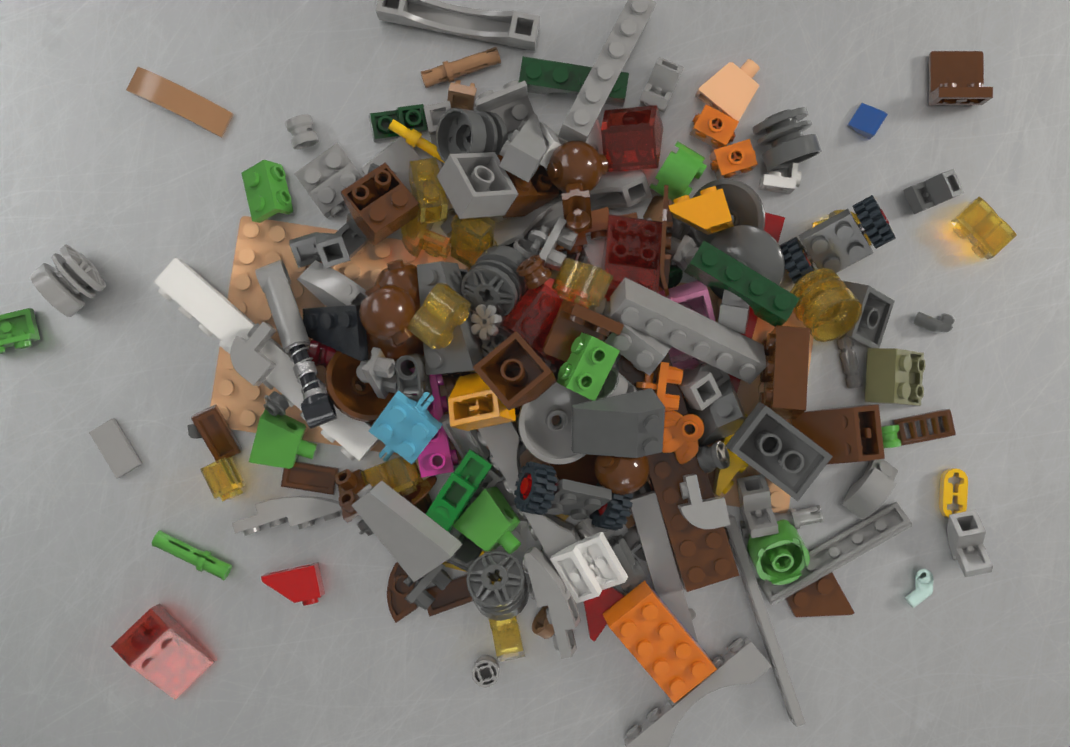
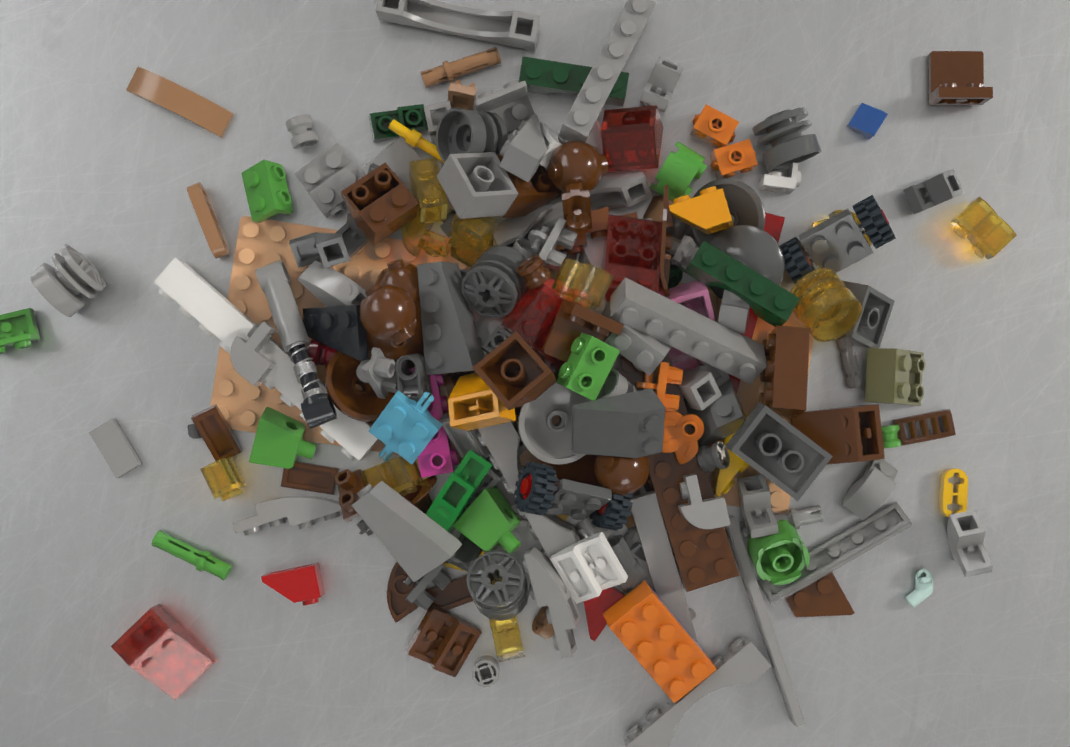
(208, 220): none -> medium nougat beam
(275, 404): dark grey plate -> none
(439, 316): clear yellow brick -> none
(443, 640): none -> reddish brown slope
(486, 322): light grey plant -> none
(730, 89): light nougat torso -> none
(933, 324): dark grey arm -> none

